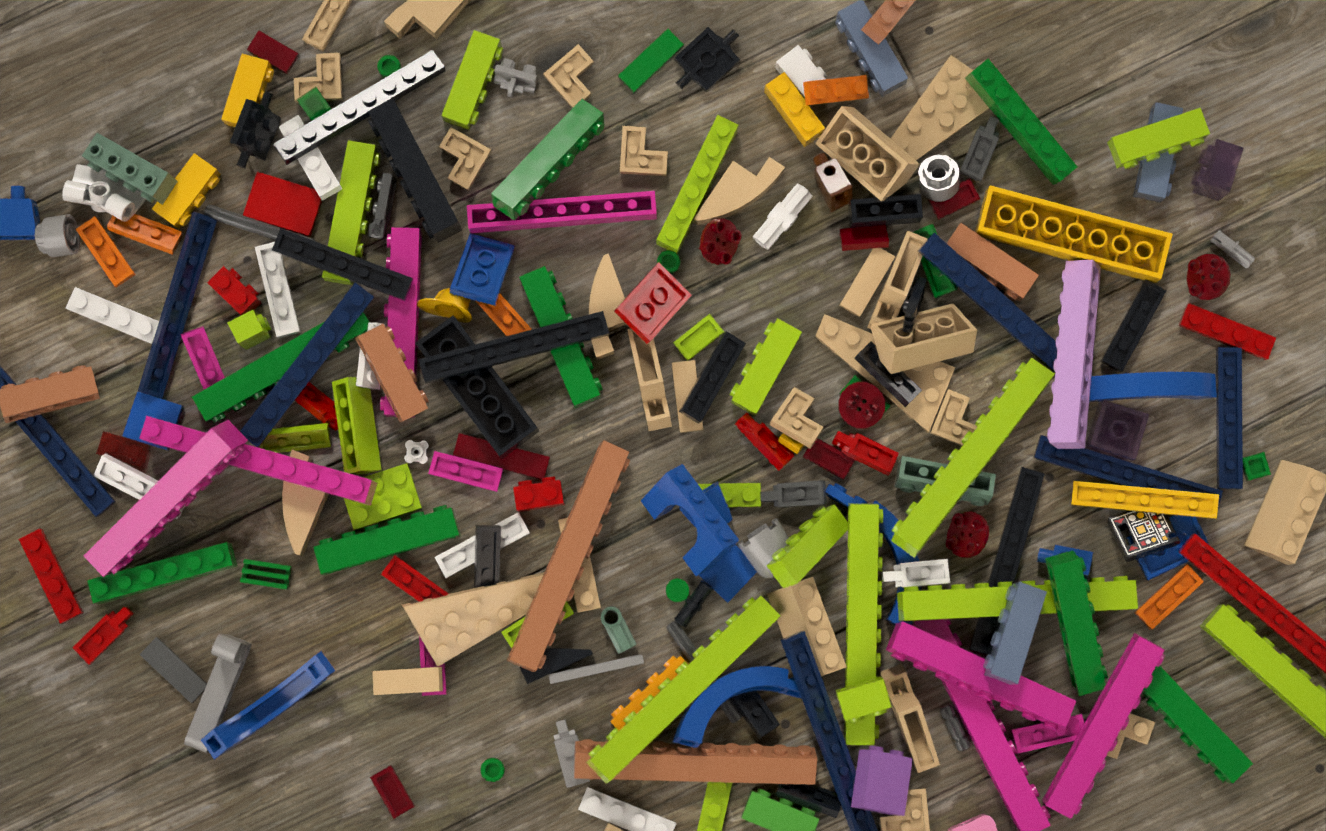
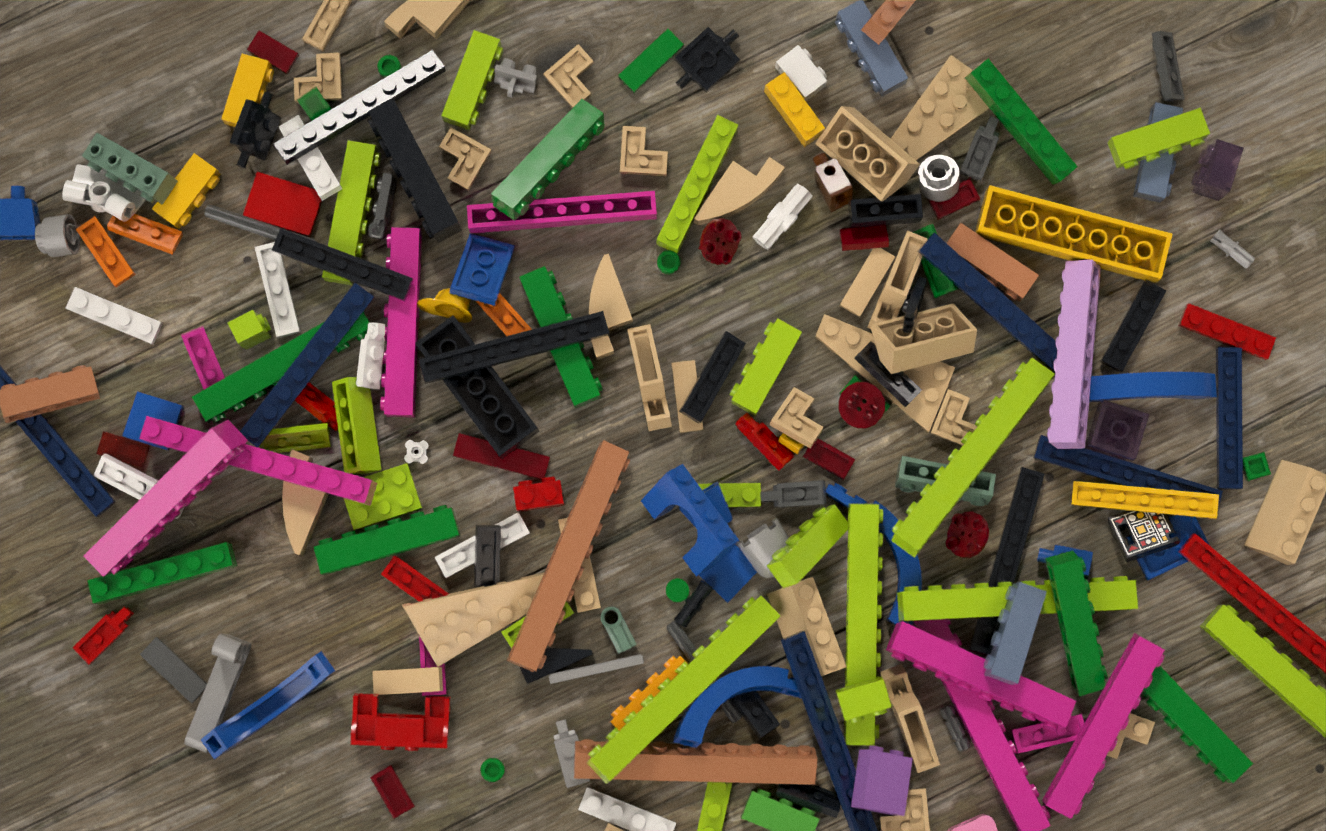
(51, 576): red plate -> none
(177, 305): dark blue plate -> none
(230, 288): red brick -> none
(245, 571): green tile -> none
(392, 373): nougat brick -> none
(400, 730): none -> red bracket
(465, 471): dark pink plate -> none
(652, 303): plate -> none
(698, 337): lime tile -> none
(836, 90): orange plate -> none
(866, 451): red hinge -> none
(919, 573): white hinge -> none
(1167, 66): none -> dark grey plate
(1168, 596): orange plate -> none
(1206, 266): dark red plate -> none

